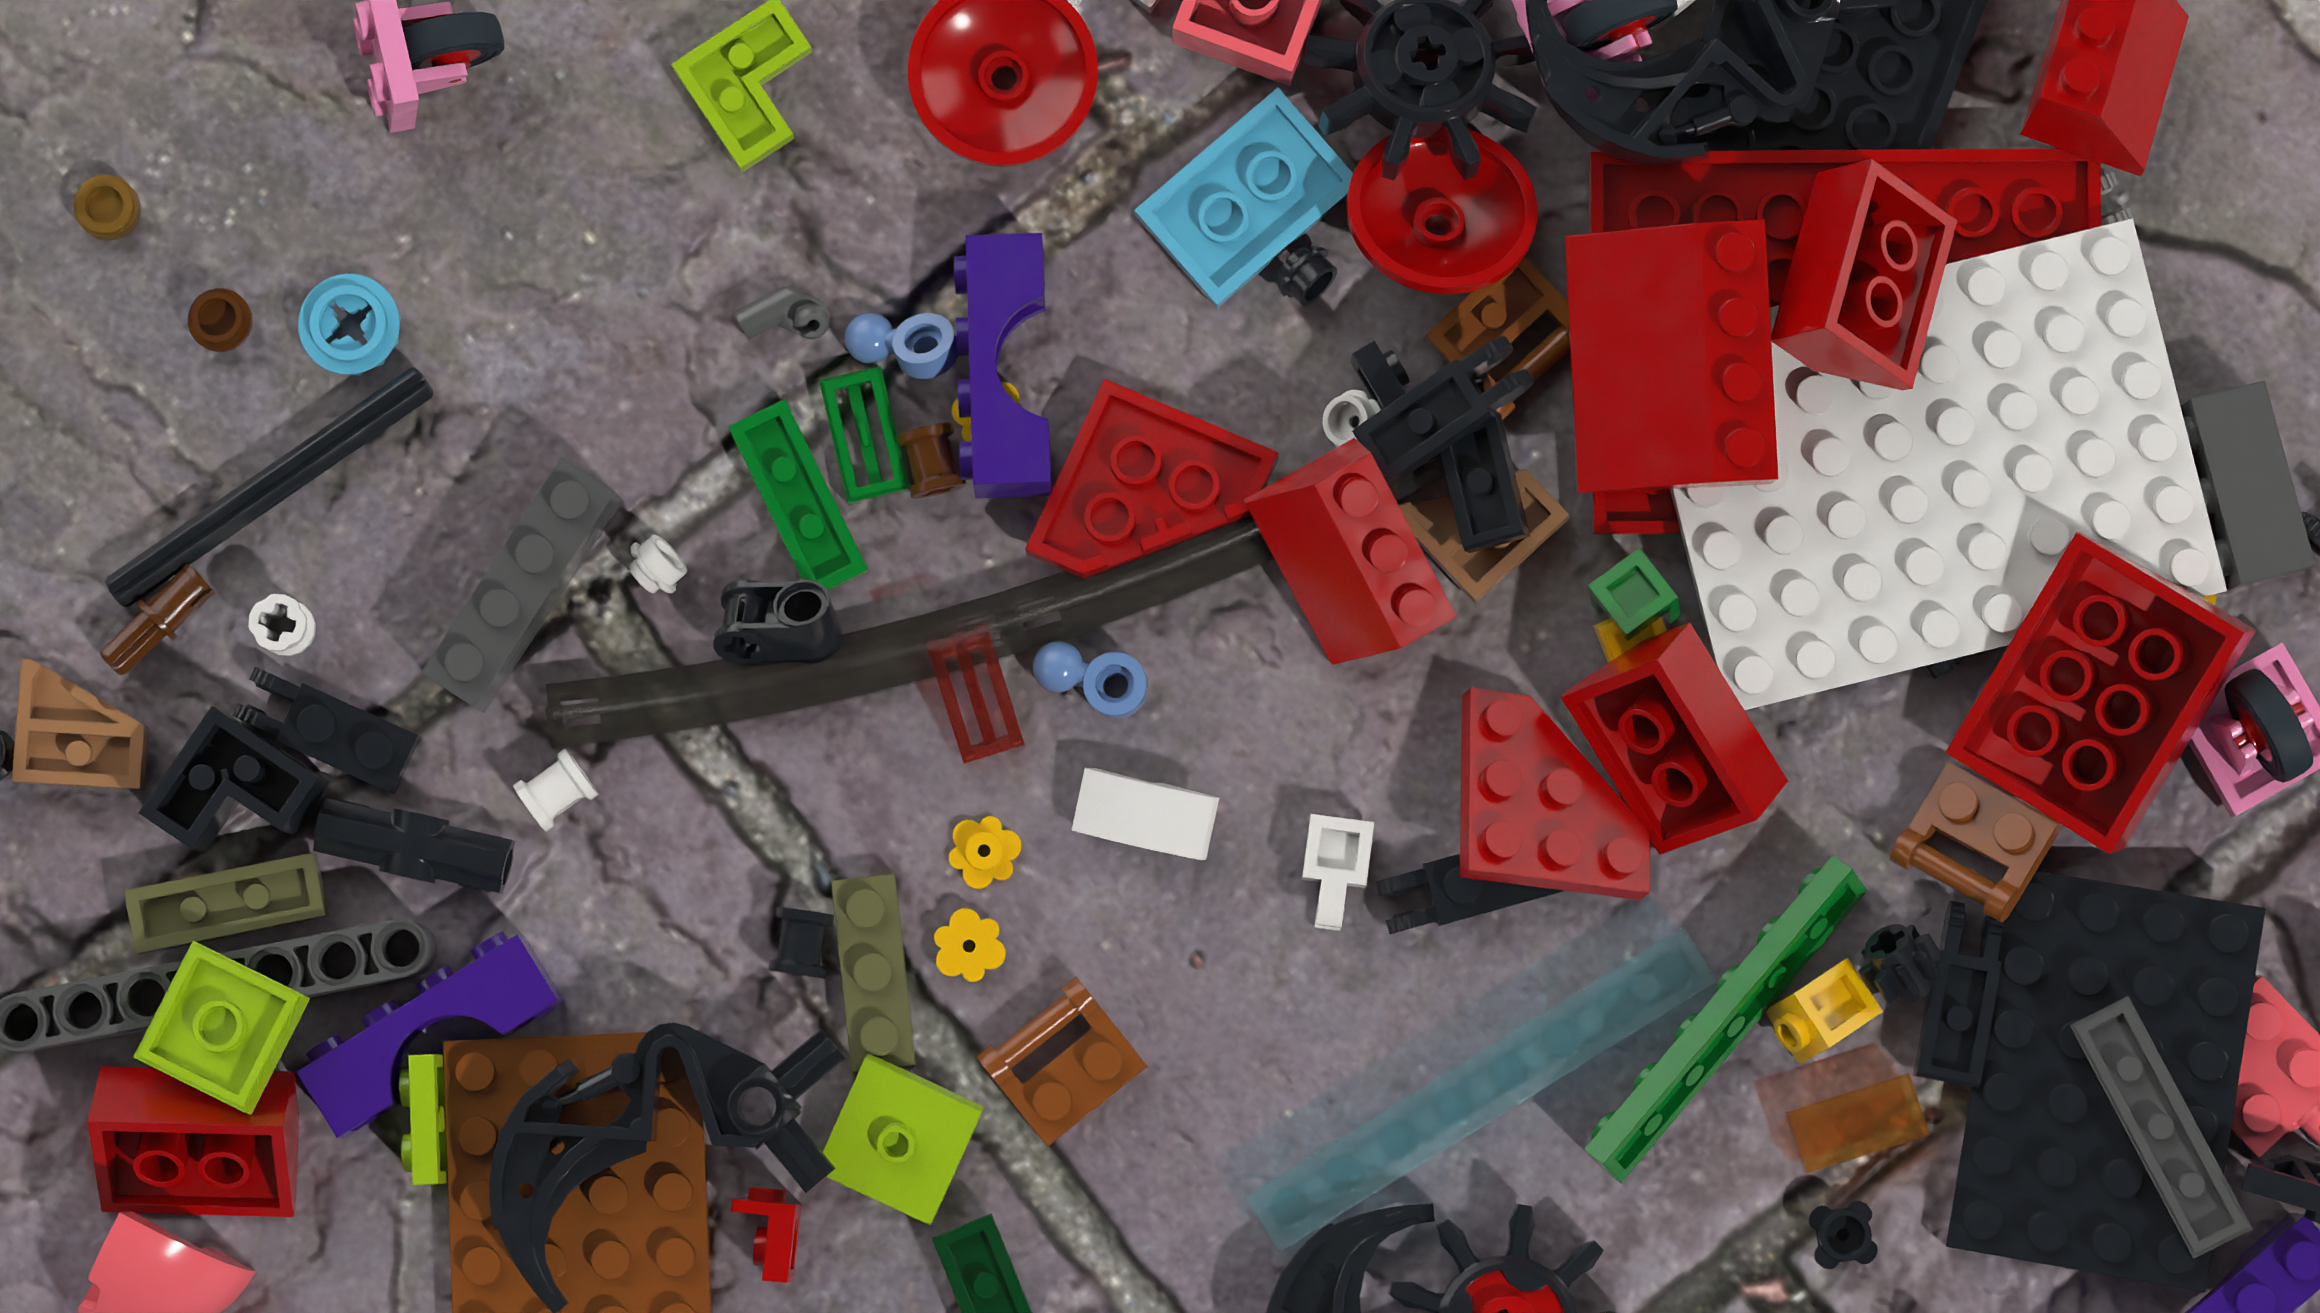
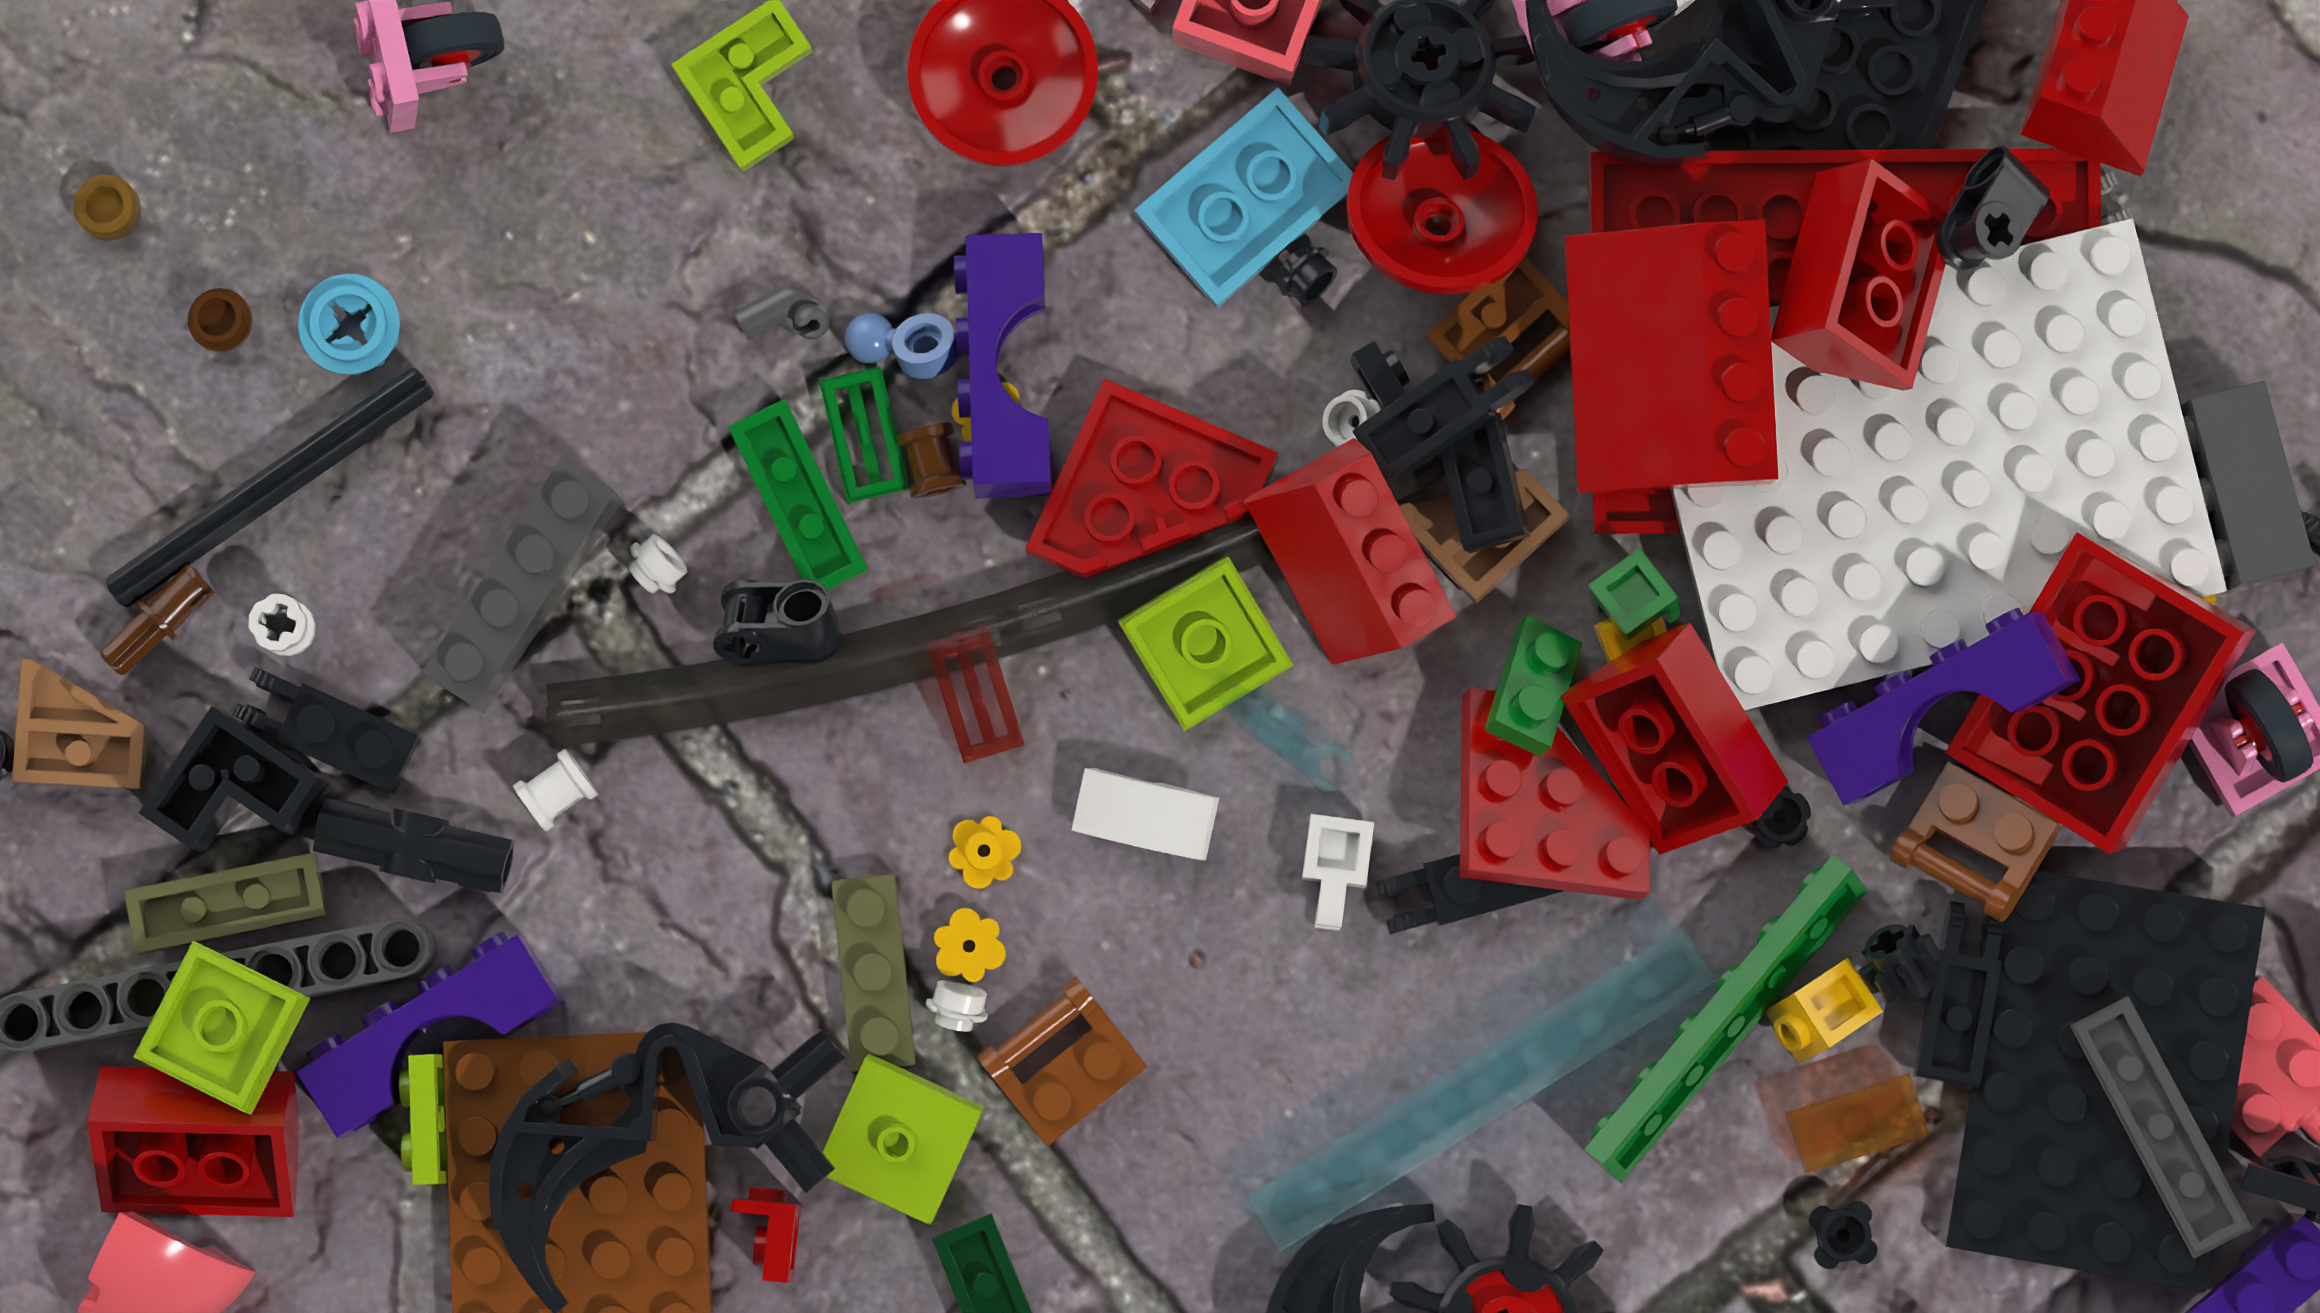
(801, 942): black bush -> none
(958, 1005): none -> white plate
(1061, 668): medium blue plate -> none
(1205, 642): none -> lime plate
(1282, 734): none -> clear light blue plate
(1531, 685): none -> green plate
(1794, 826): none -> black plate
(1874, 744): none -> dark purple arch
(1991, 211): none -> black piece

